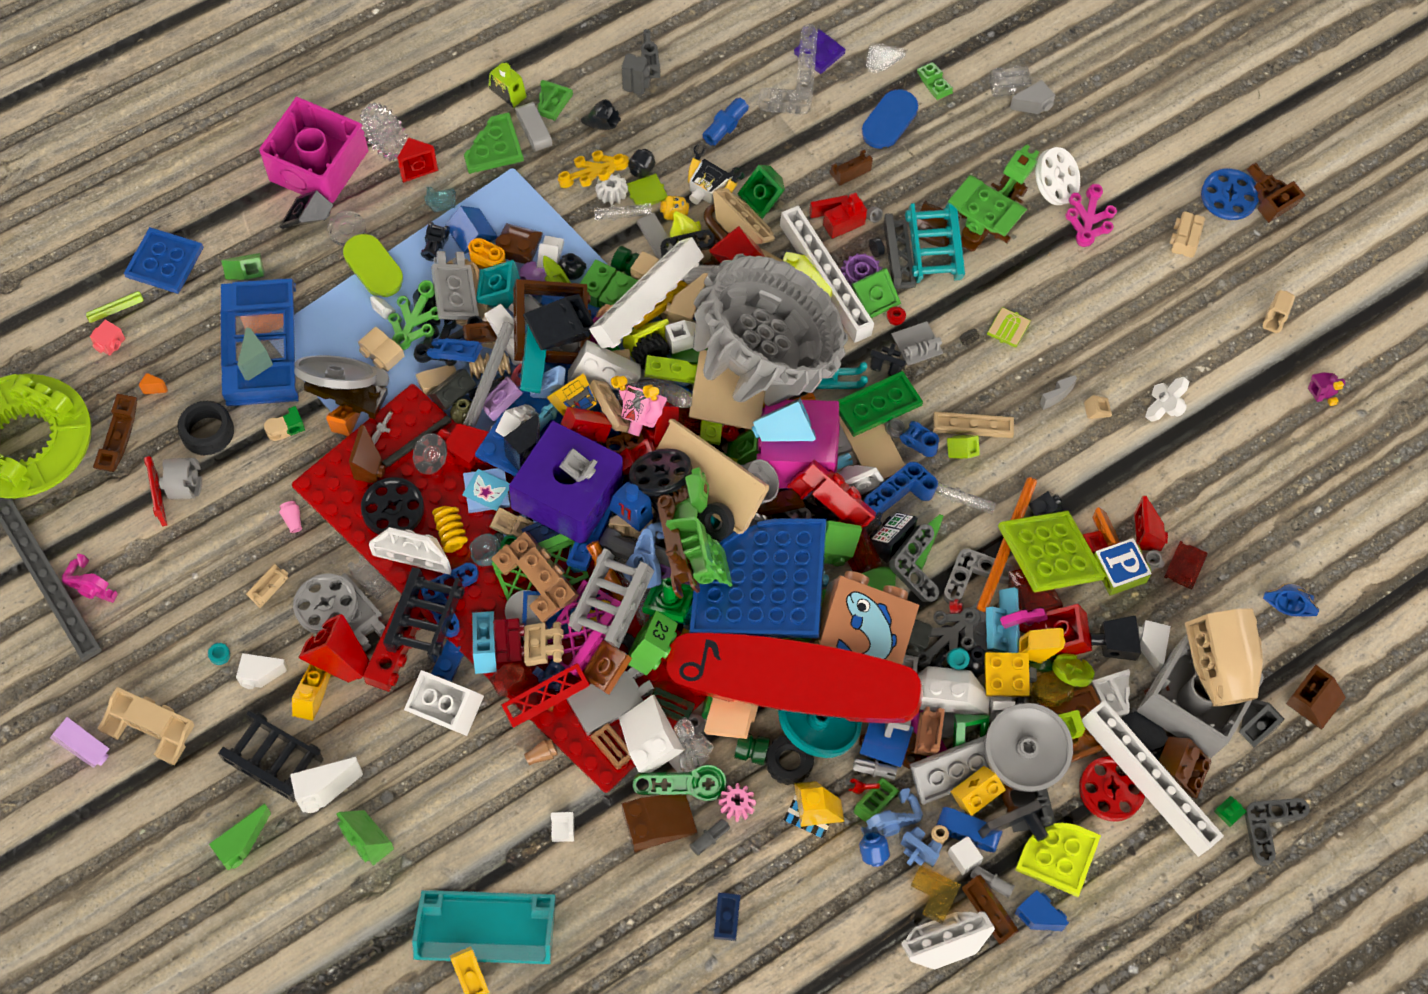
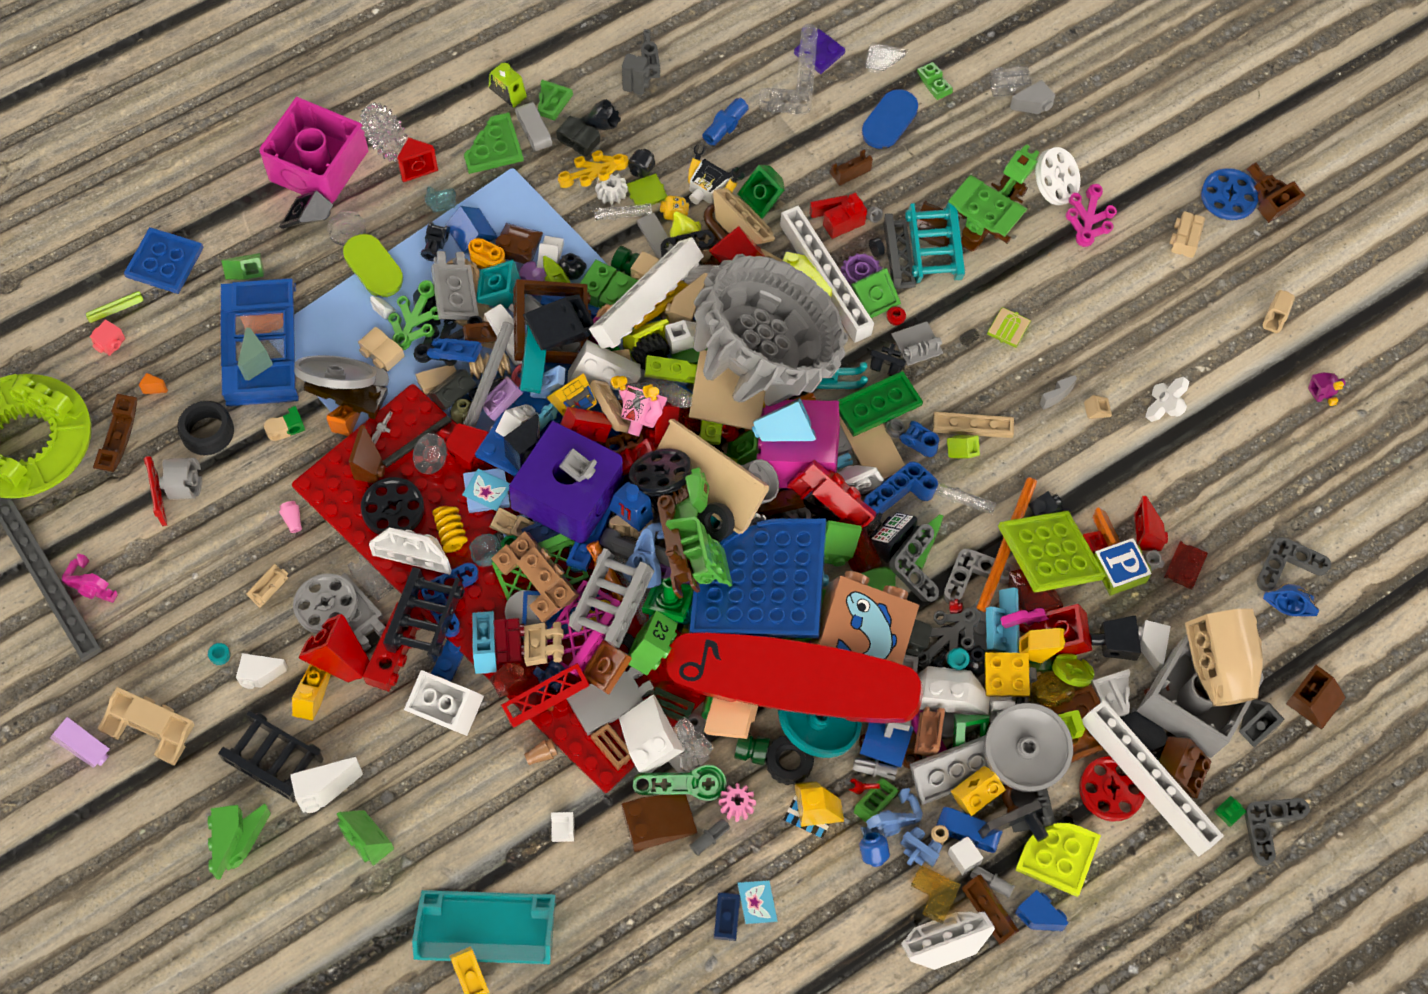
(226, 831): none -> bright green slope
(578, 136): none -> pearl dark grey brick
(757, 902): none -> medium azure sticker
(1289, 555): none -> dark grey beam

